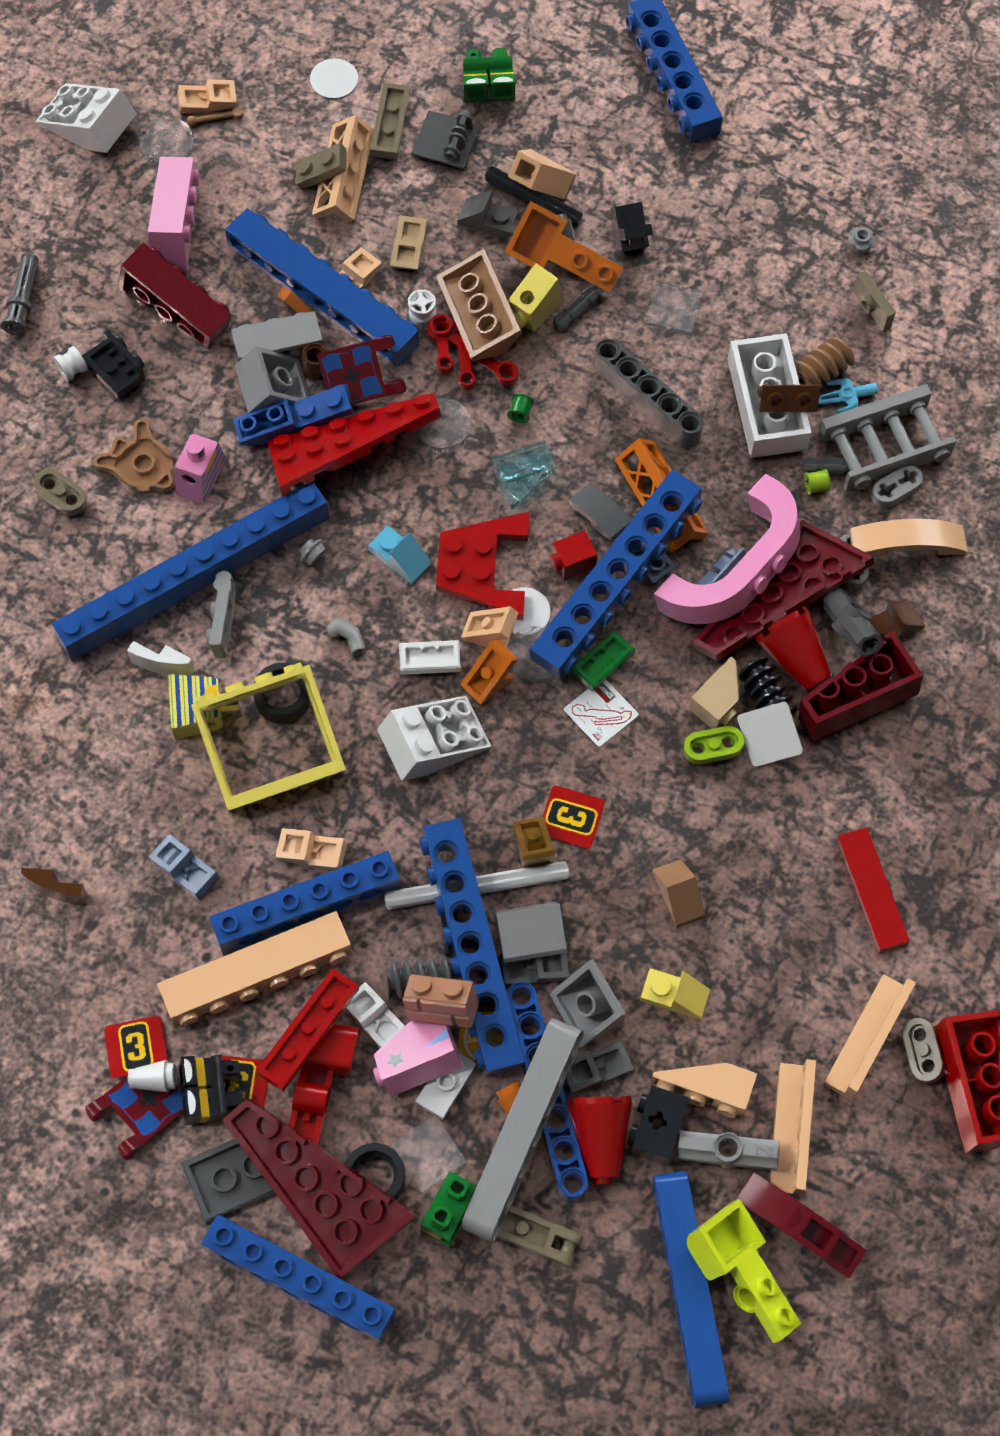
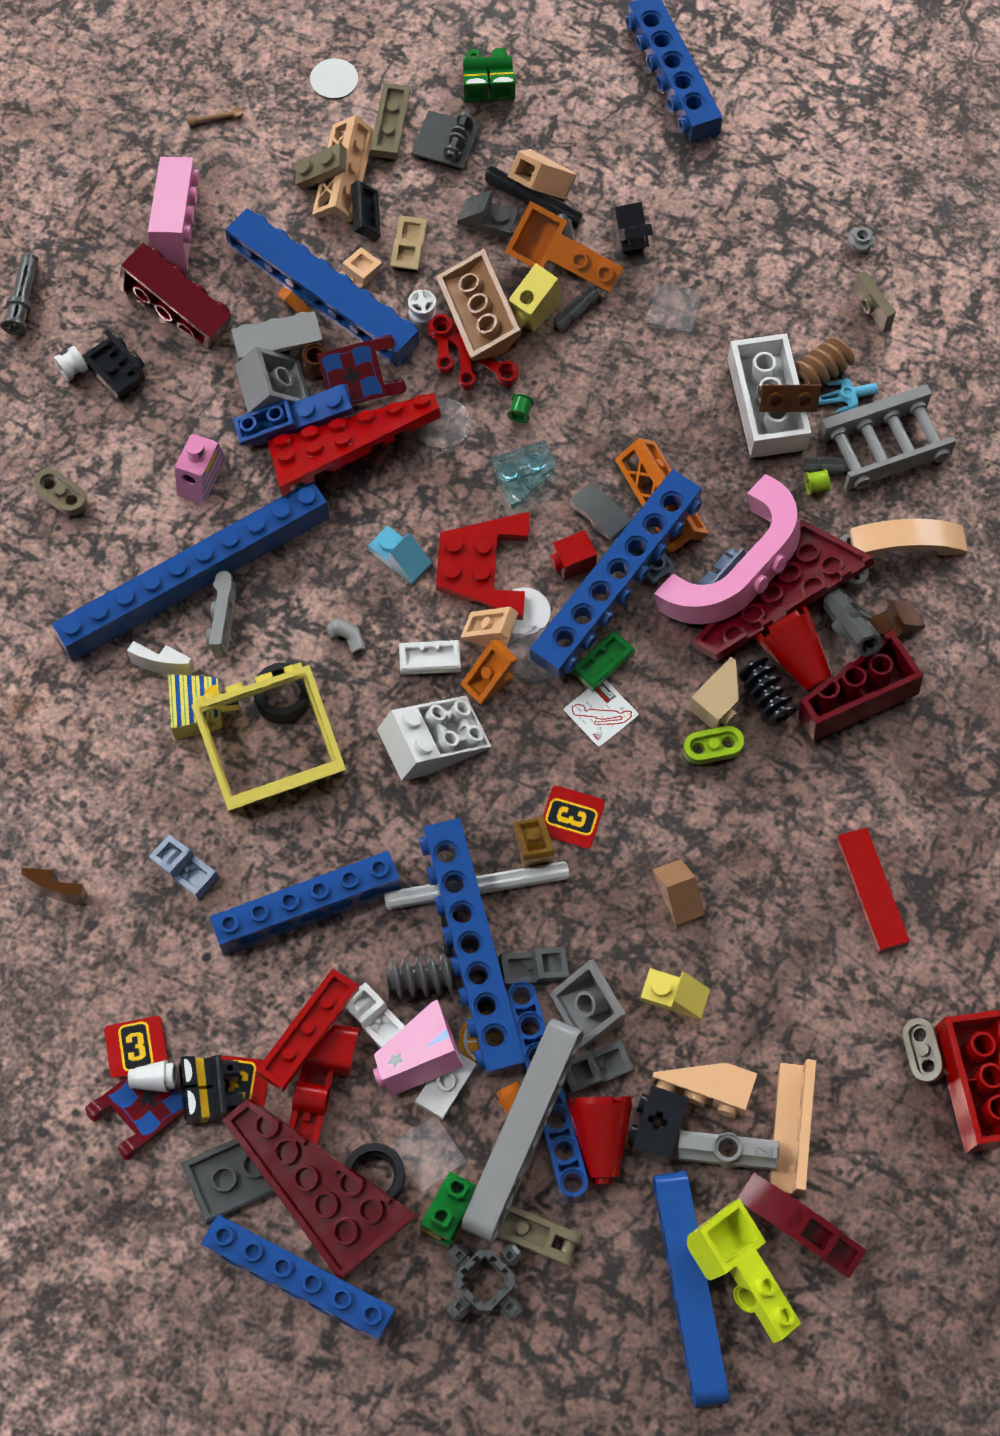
(88, 115): white slope -> none
(139, 463): medium nougat tile -> none
(165, 139): clear tile -> none
(204, 99): light nougat slope -> none
(255, 969): light nougat brick -> none
(312, 551): light grey plate -> none
(312, 851): light nougat slope -> none
(365, 210): none -> black plate
(440, 1000): nougat brick -> none
(509, 1258): none -> dark grey piece
(530, 931): light grey slope -> none
(650, 404): dark grey beam -> none
(770, 734): white sticker -> none
(868, 1036): light nougat fence -> none
(899, 491): light grey beam -> none

